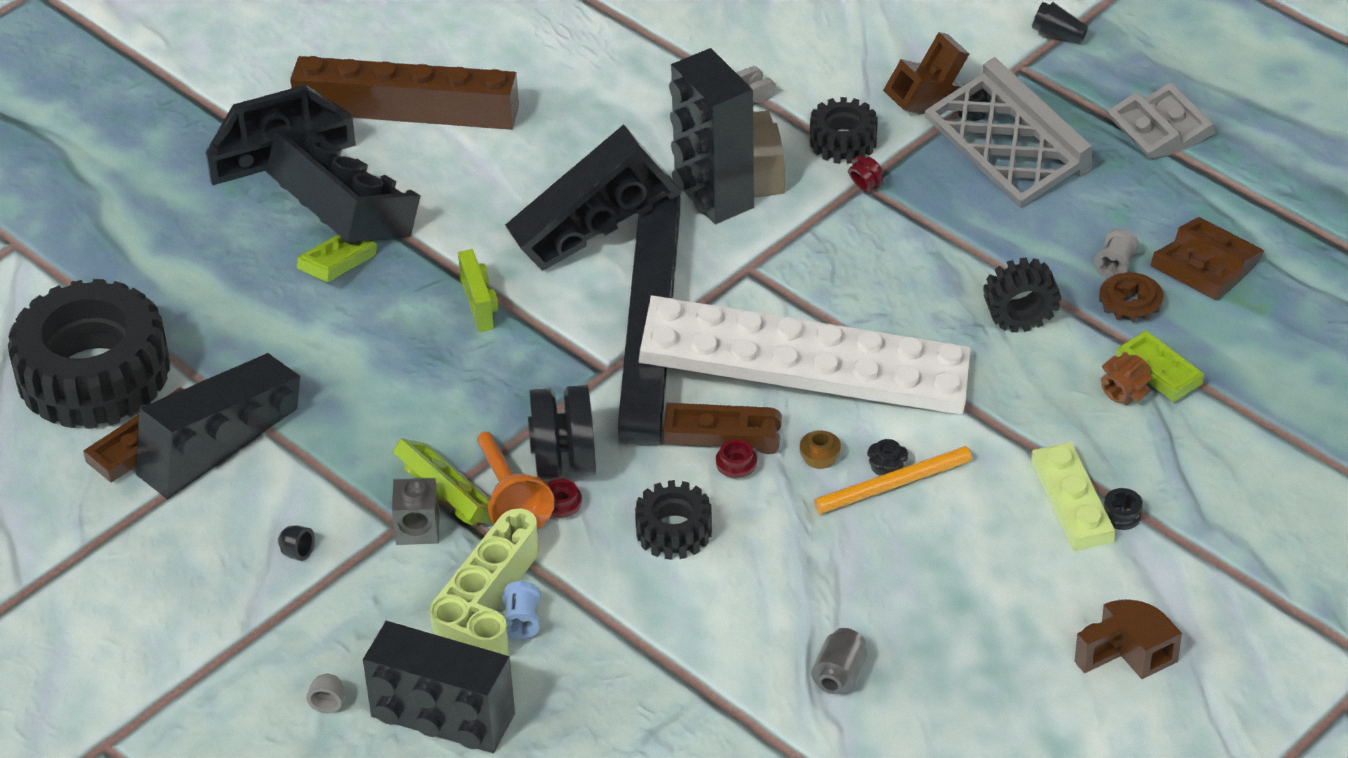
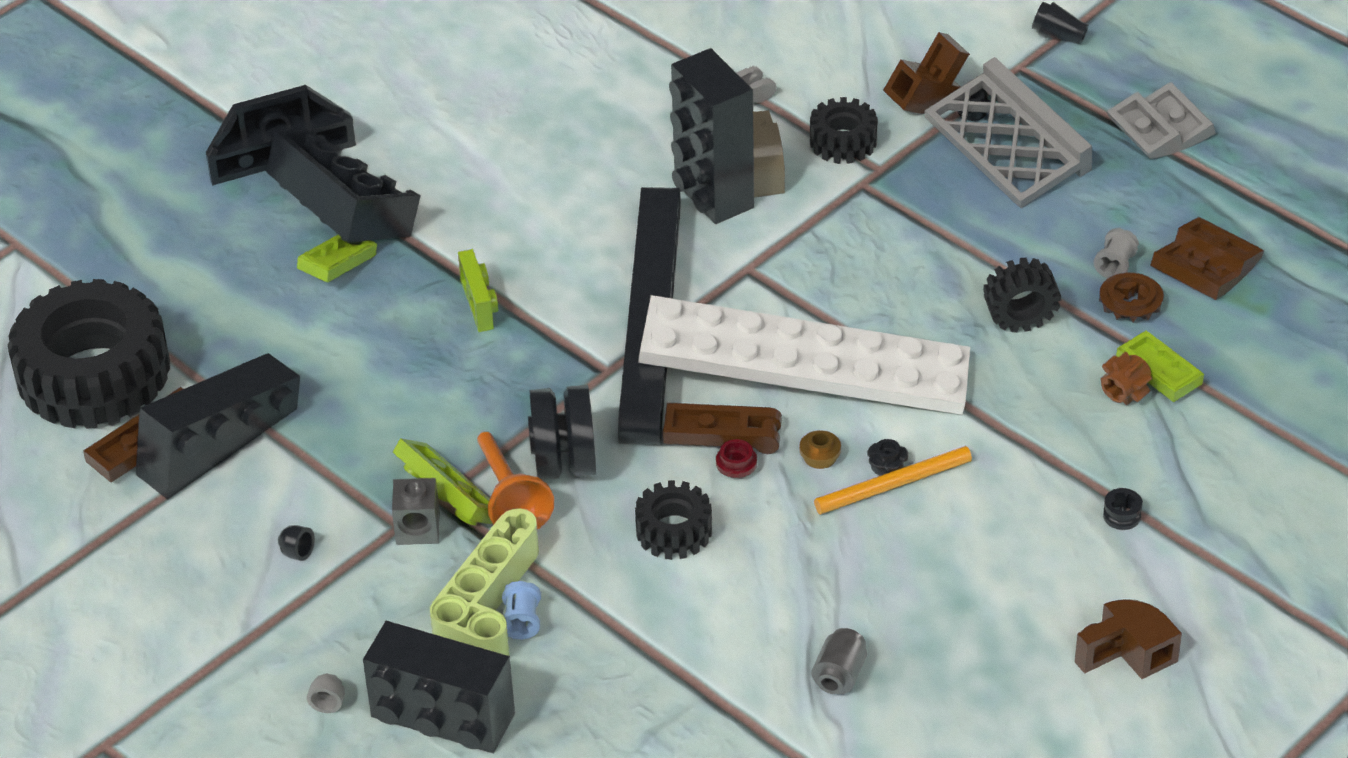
(413, 91): reddish brown brick -> none
(566, 497): dark red plate -> none
(591, 199): black wedge -> none
(866, 173): dark red plate -> none
(1073, 496): yellowish green plate -> none

